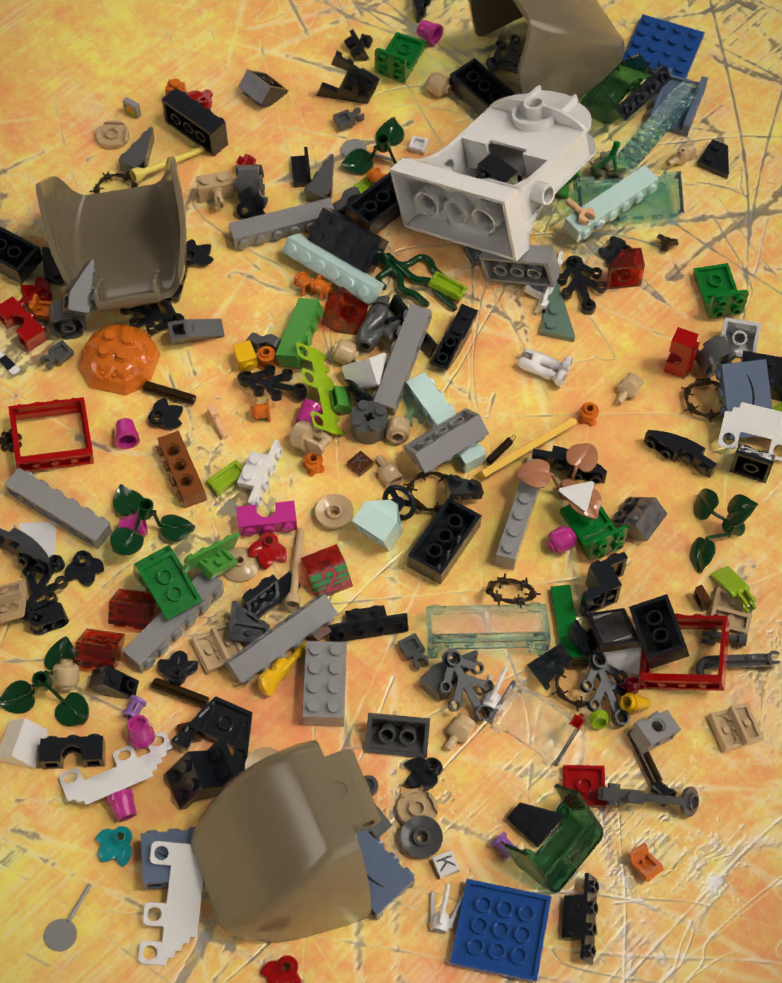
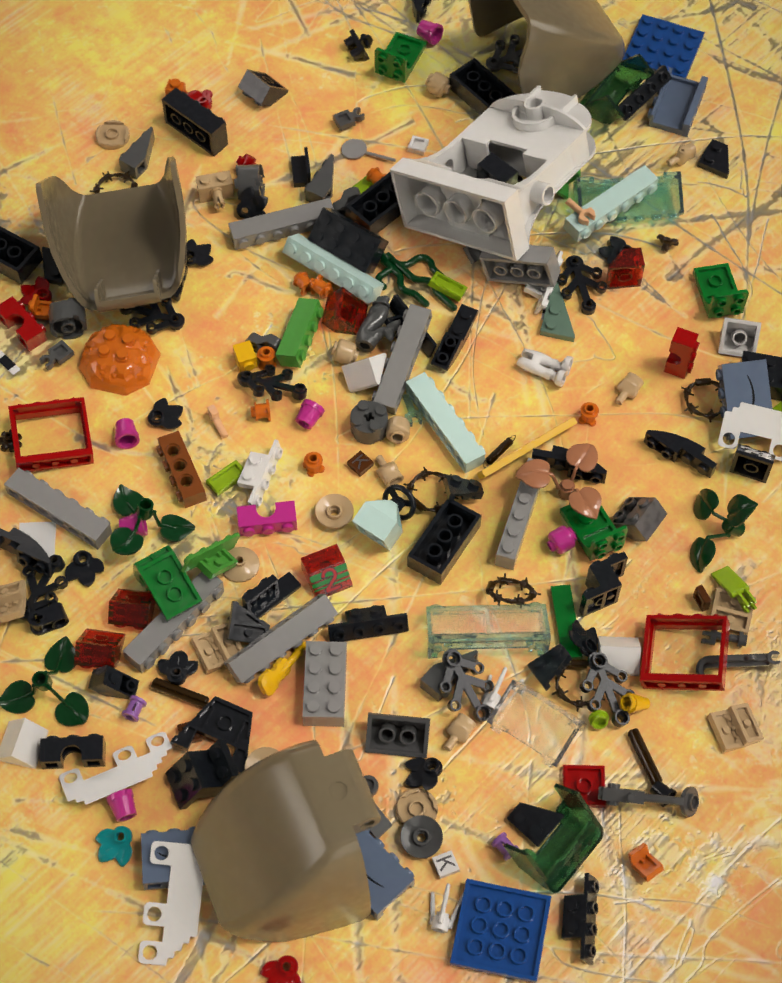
(62, 933): light grey piece -> none
(66, 674): tan head -> none
(78, 295): slope -> none
(131, 107): light grey tile -> none
(137, 174): light yellow piece -> none
(140, 732): dark pink piece -> none
(170, 393): dark brown axle -> none
(194, 330): dark grey slope -> none
(267, 552): red plate -> none
(292, 600): tan piece -> none
(309, 438): tan piece -> none
(321, 634): reddish brown tile -> none
(324, 384): lime piece -> none
(341, 400): bright green piece -> none
(356, 85): black wing -> none
(356, 391): black plate -> none
(388, 134): dark green plant -> none
(413, 648): dark grey plate -> none
(446, 440): light grey slope -> none
(577, 721): red hand -> none
(579, 494): white sticker -> none
(608, 160): plant -> none
(612, 630): tile -> none
(632, 685): dark red plate -> none
(654, 731): light grey brick -> none
(657, 124): clear light blue beam -> none
(659, 631): black brick -> none
(715, 352): dark grey brick -> none

